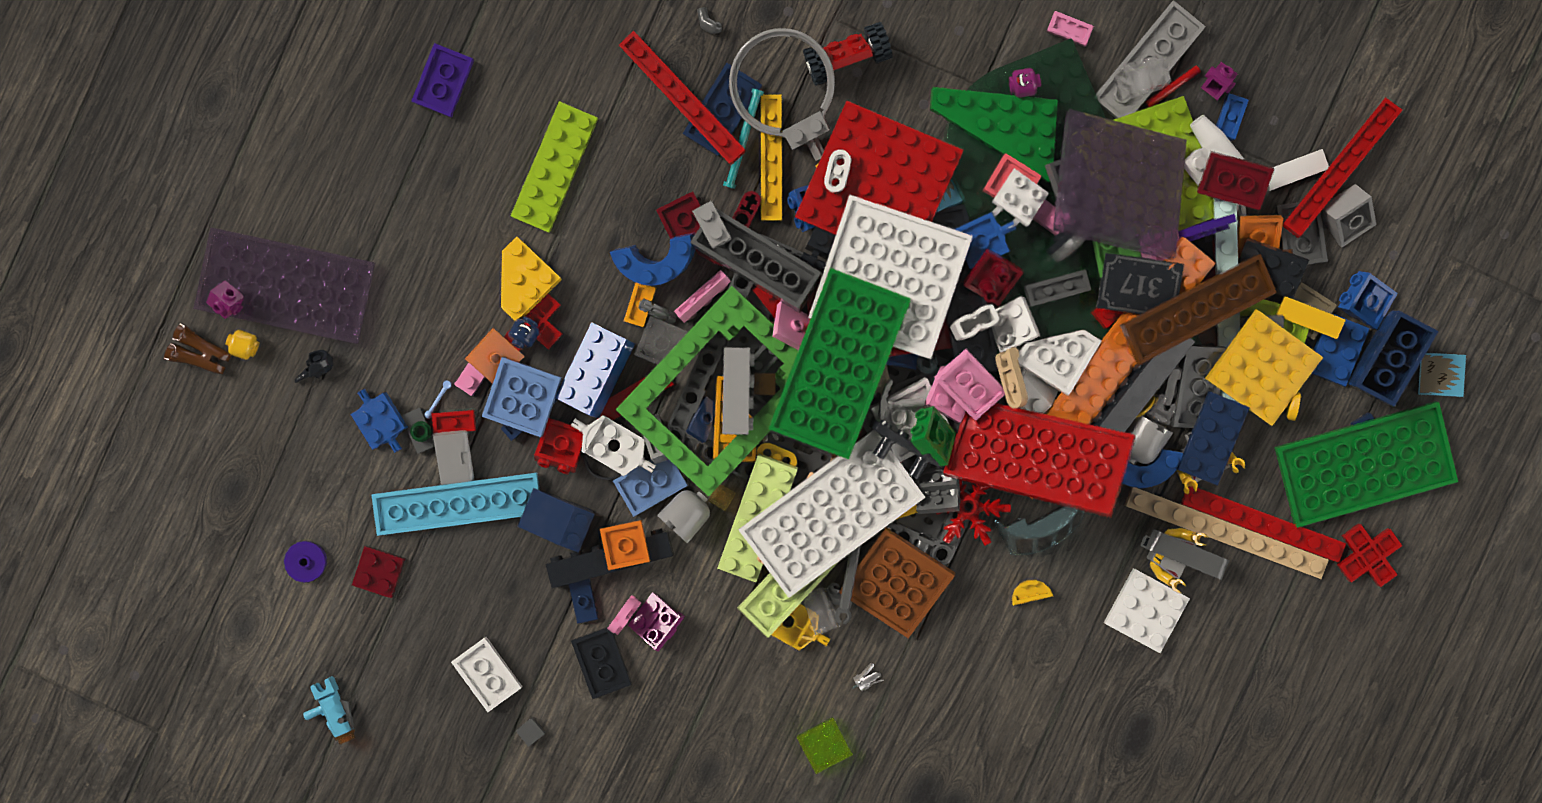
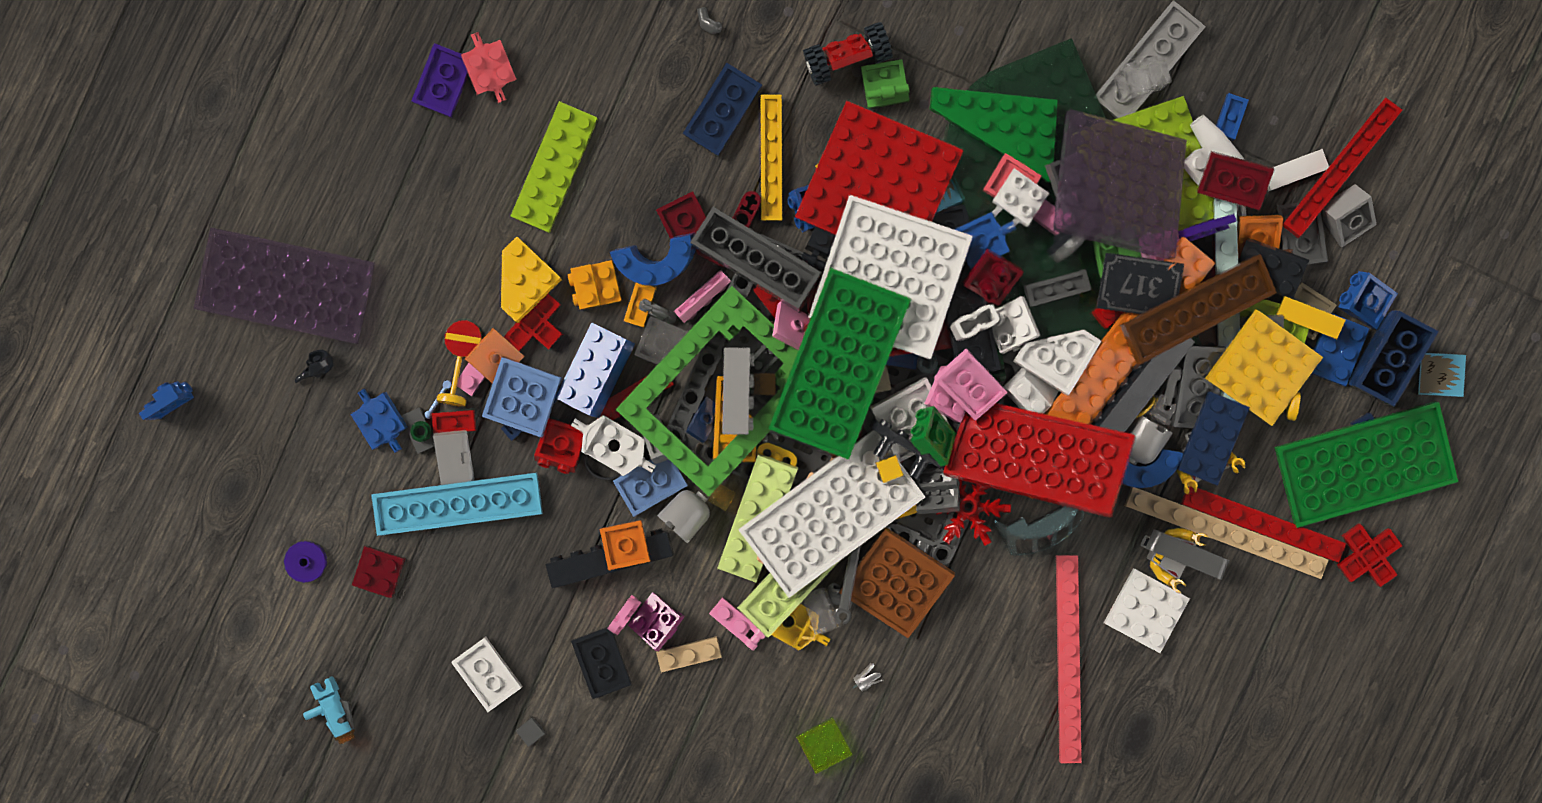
(167, 400): none -> blue plate
(179, 354): reddish brown piece -> none
(225, 300): magenta brick -> none
(242, 344): yellow head -> none
(460, 341): none -> piece
(488, 67): none -> coral plate
(524, 333): dark blue head -> none
(556, 519): dark blue slope -> none
(583, 601): dark blue plate -> none
(594, 285): none -> light orange plate
(682, 98): red plate -> none
(689, 654): none -> tan plate
(712, 225): light grey plate -> none
(736, 623): none -> bright pink plate
(743, 137): teal bar -> none
(805, 130): light grey brick -> none
(837, 171): white plate -> none
(885, 84): none -> bright green plate
(889, 469): none -> yellow tile
(903, 403): light grey piece -> none
(1012, 378): tan plate -> none
(1024, 82): magenta head -> none
(1030, 591): yellow plate -> none
(1068, 658): none -> coral plate
(1069, 27): bright pink plate -> none
(1172, 86): red bar -> none
(1219, 80): magenta brick -> none

